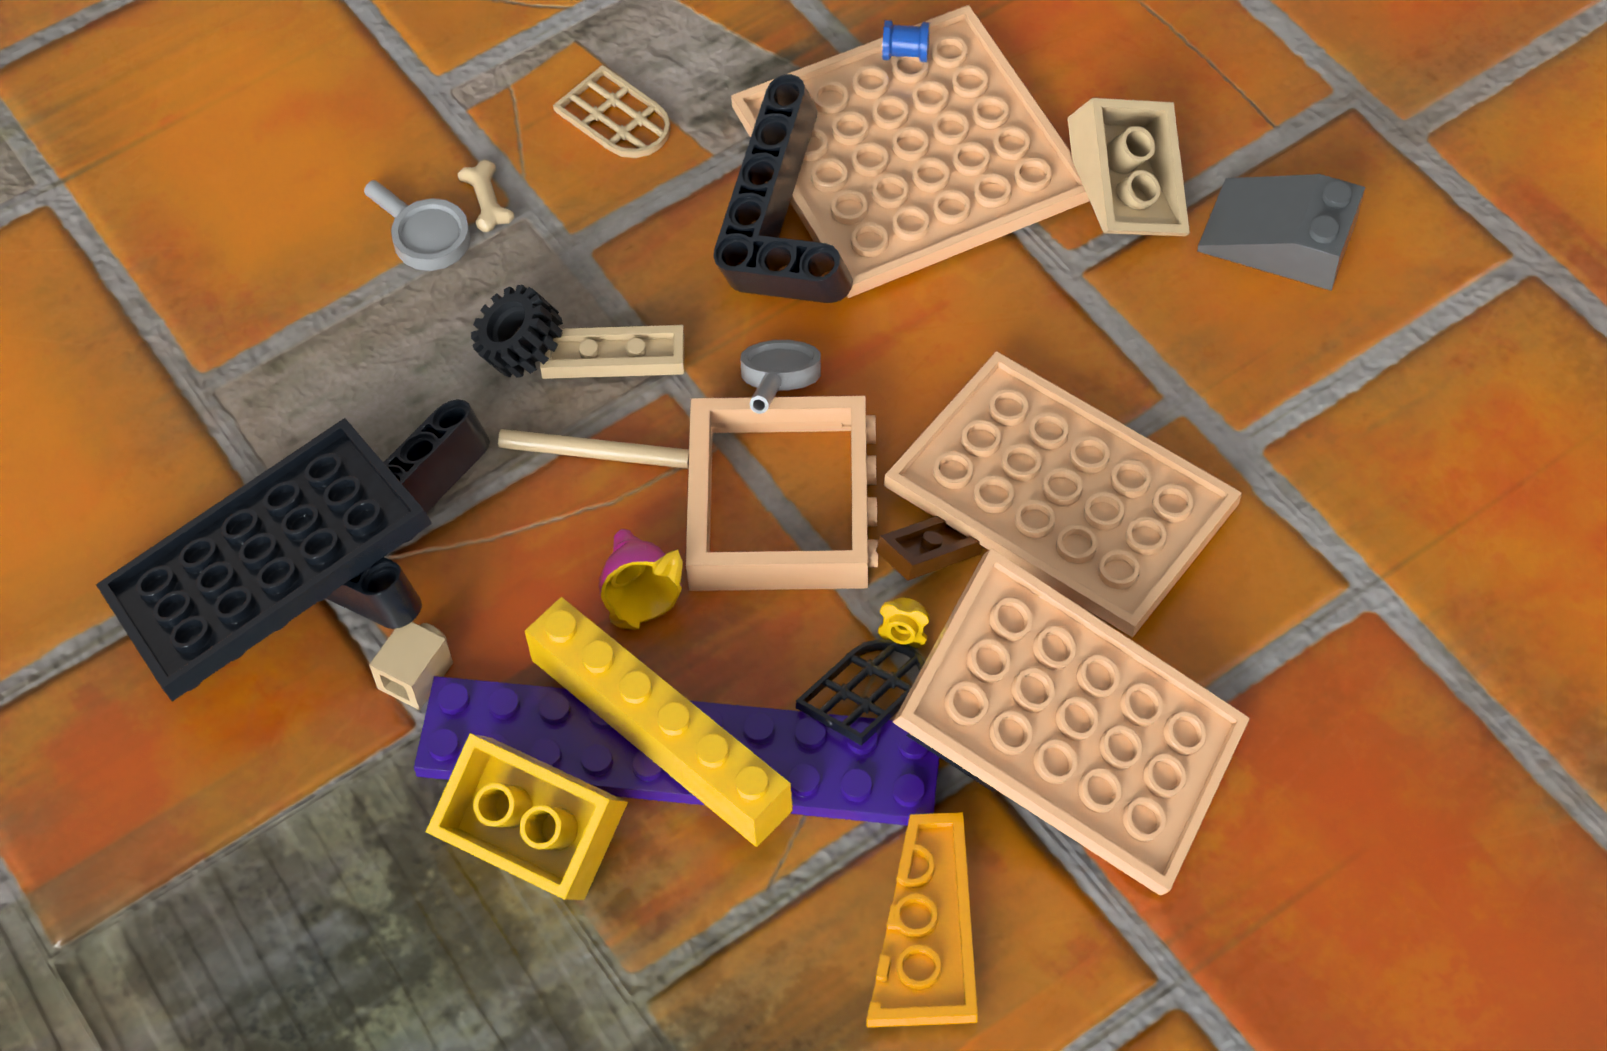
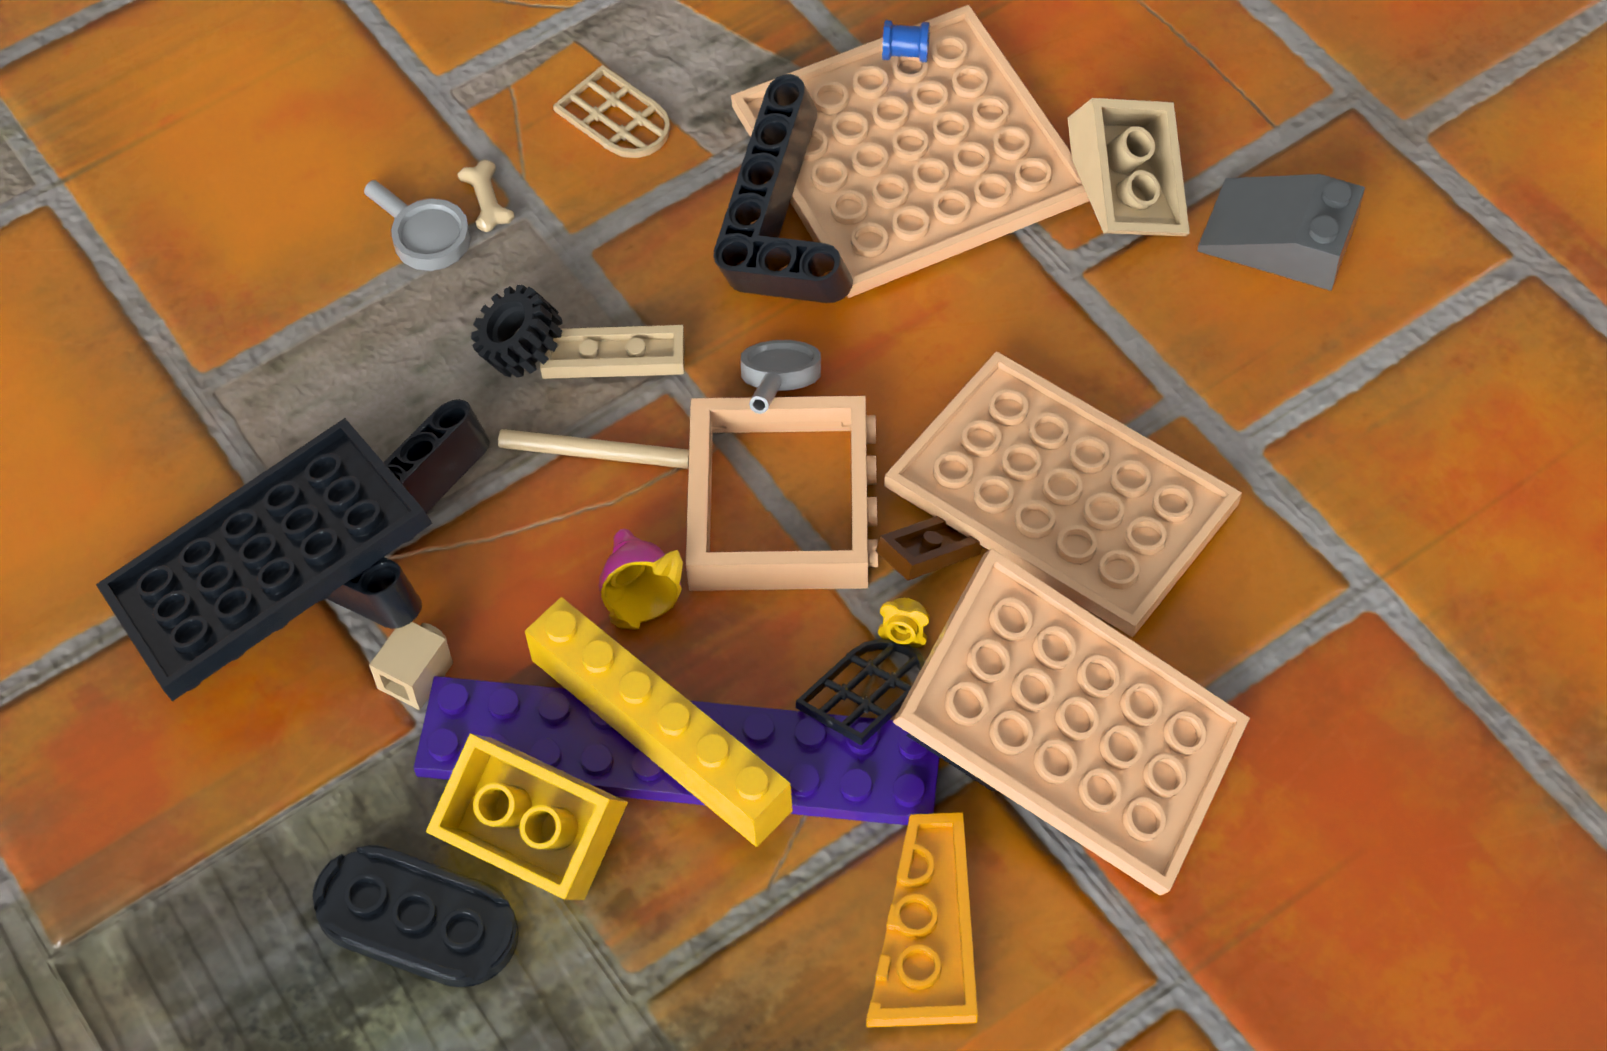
(416, 916): none -> black tile

